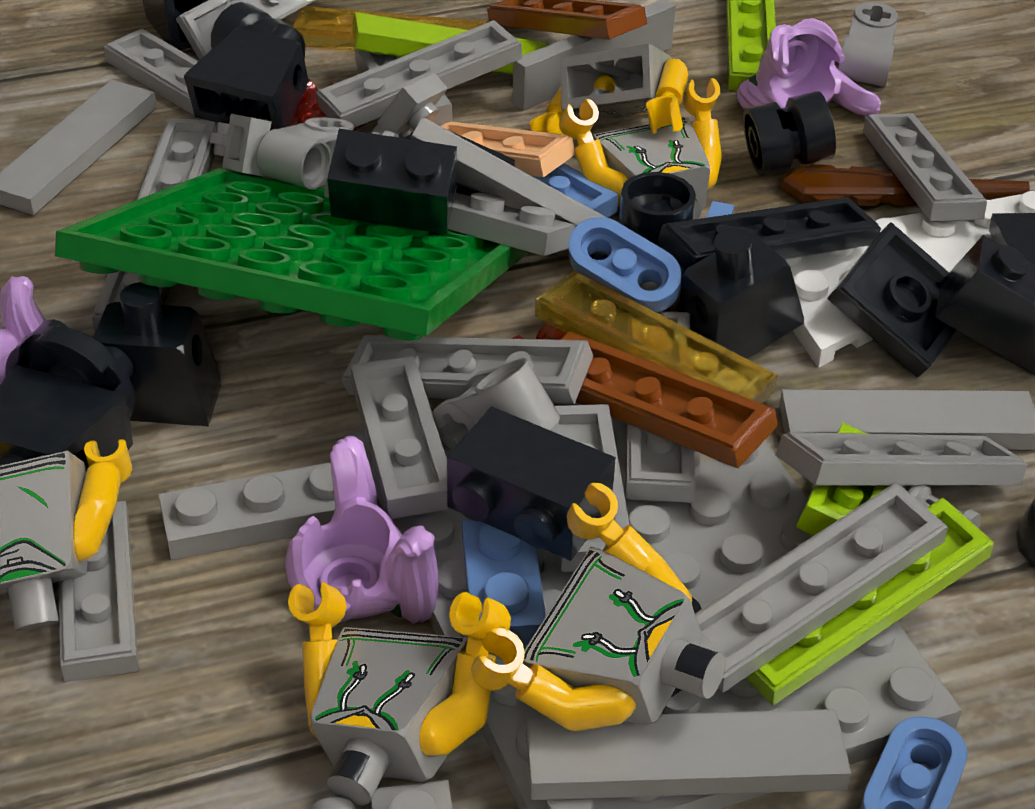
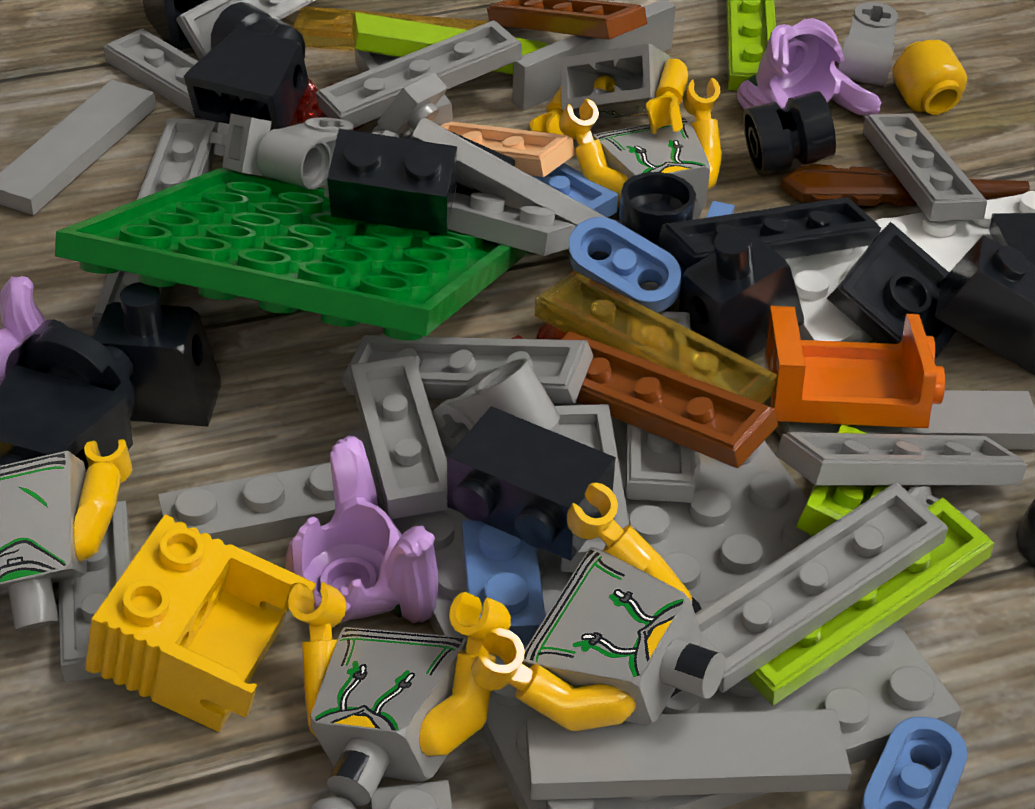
(191, 623): none -> yellow piece
(852, 379): none -> orange panel
(929, 77): none -> yellow head

